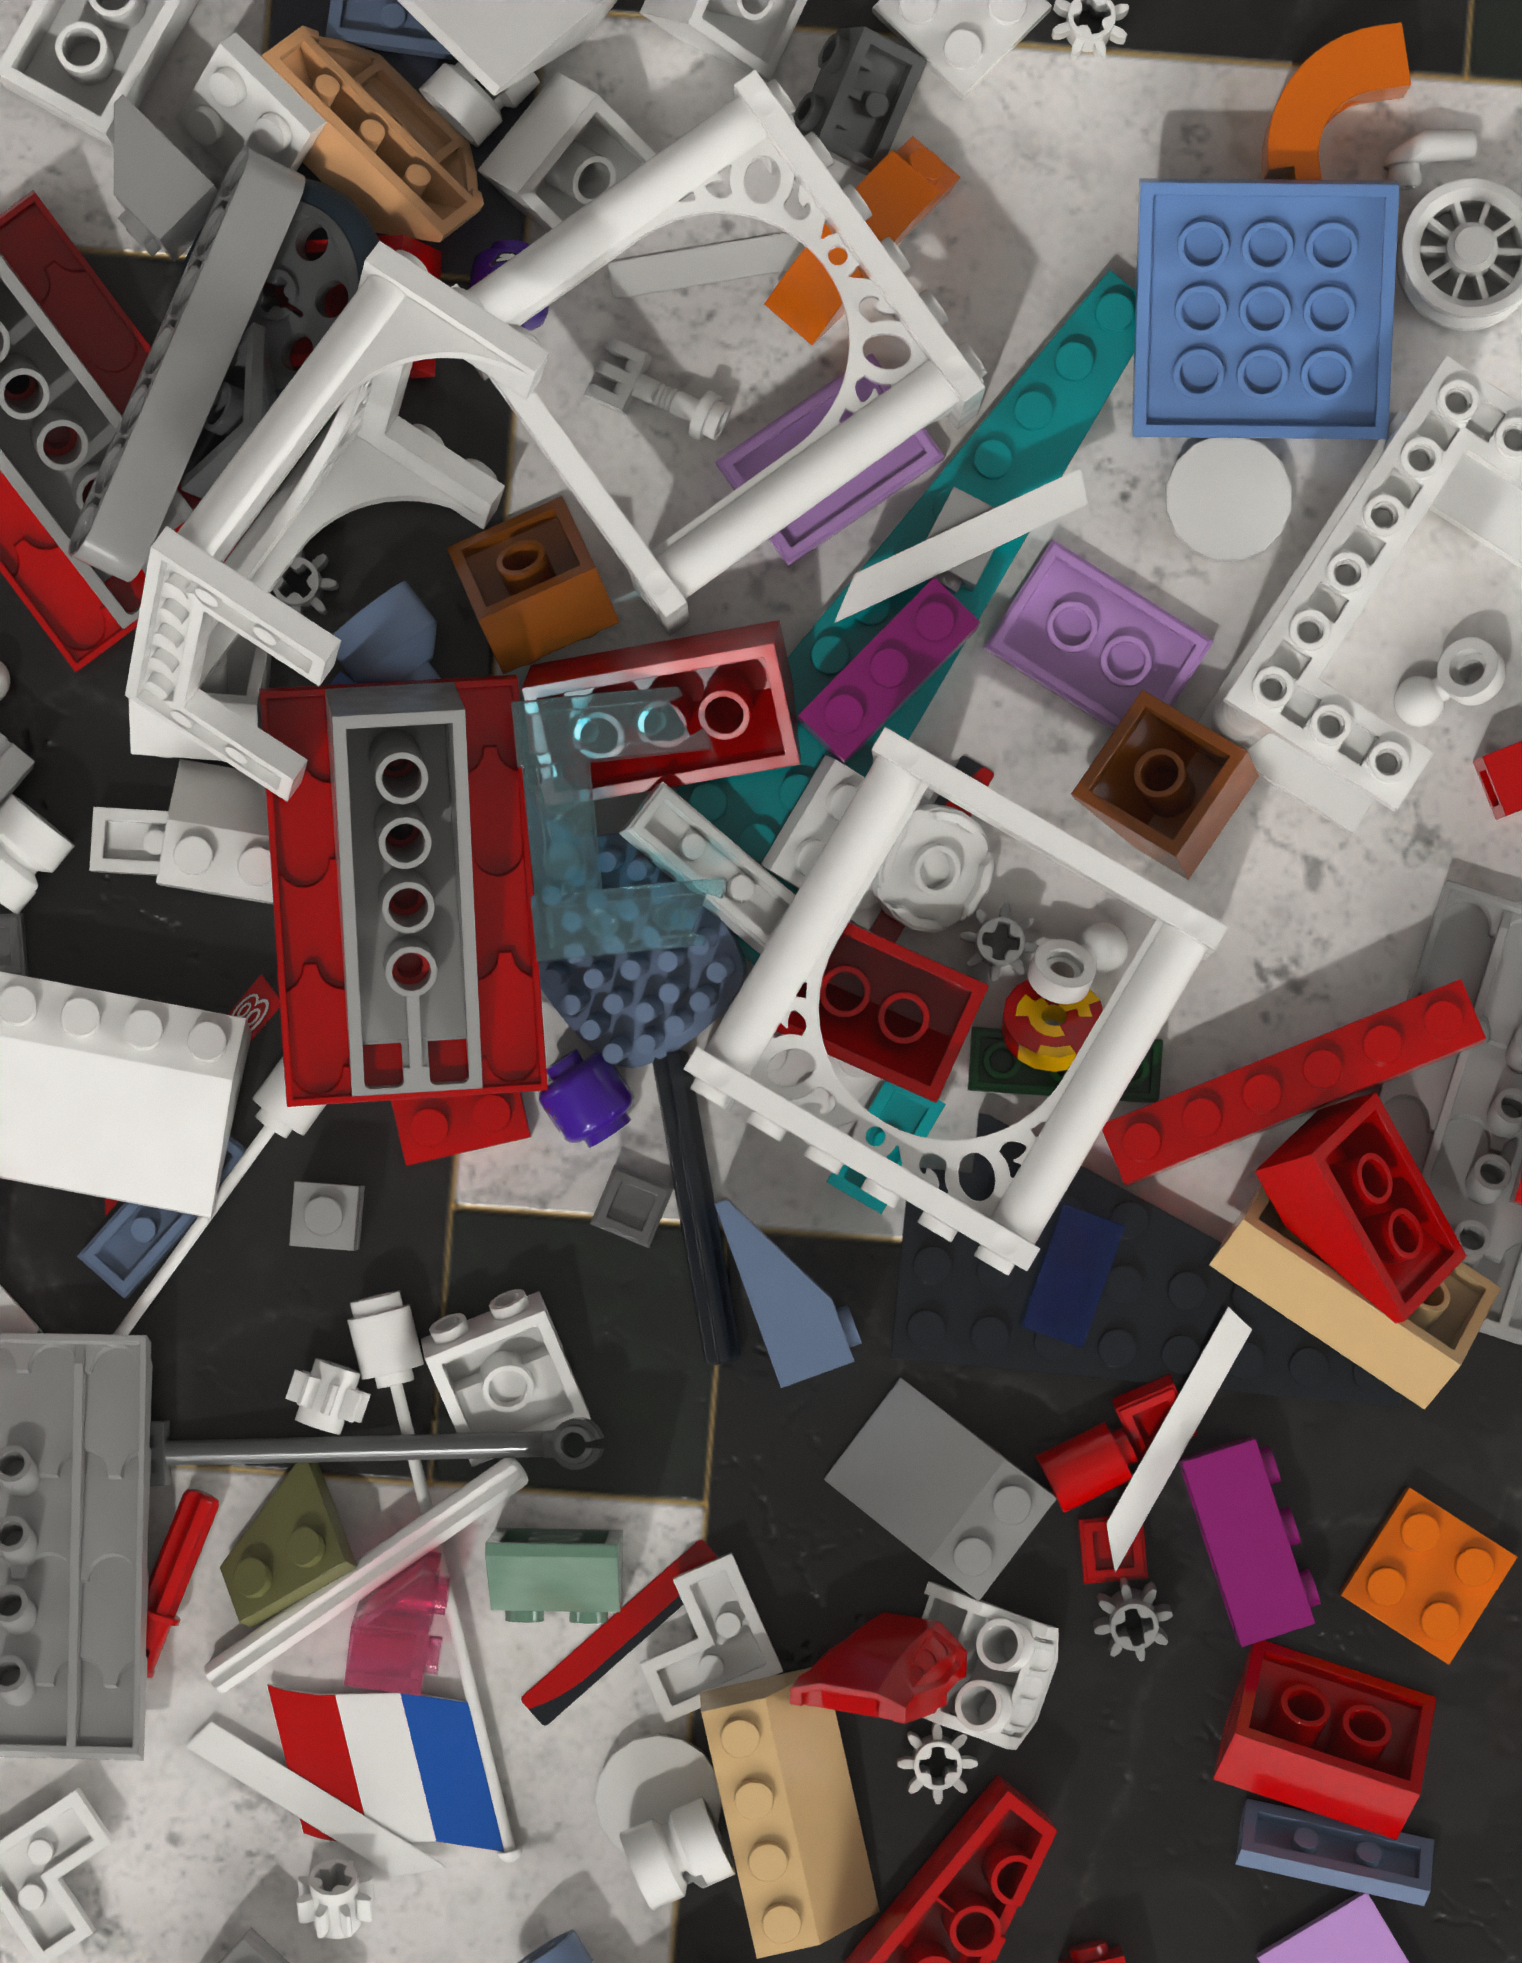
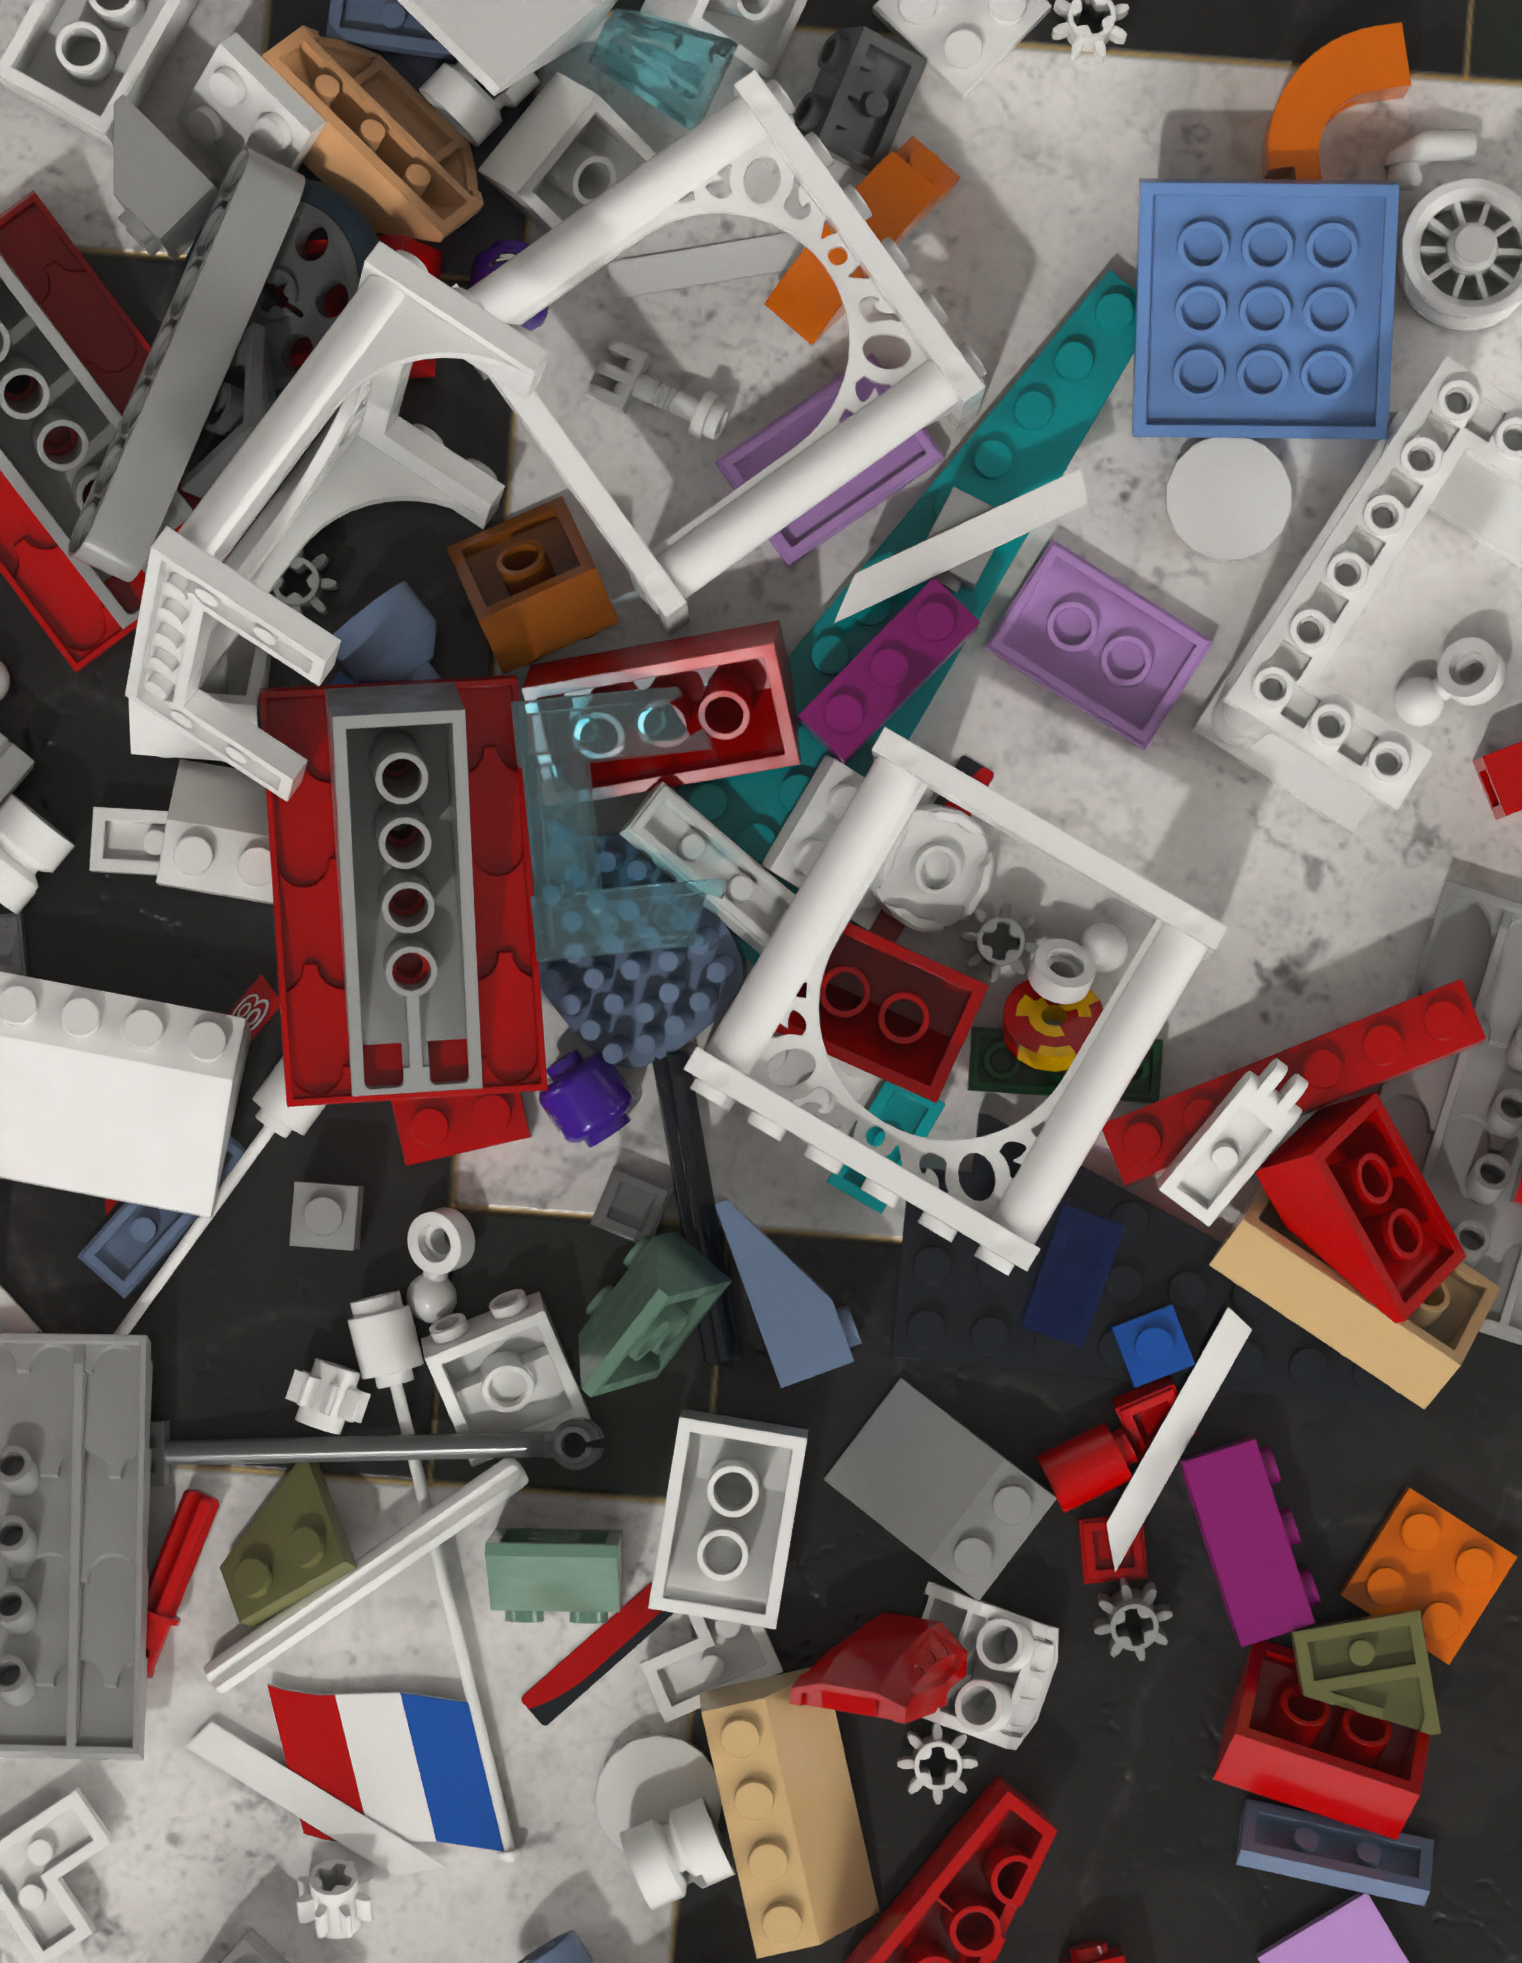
(393, 1628): clear pink slope -> none
(432, 1293): none -> white plate
(647, 1313): none -> sand green slope
(664, 63): none -> clear light blue wing
(728, 1519): none -> white slope
(1152, 1345): none -> blue plate
(1166, 783): dark orange slope -> none
(1233, 1142): none -> white hinge
(1370, 1667): none -> olive wing

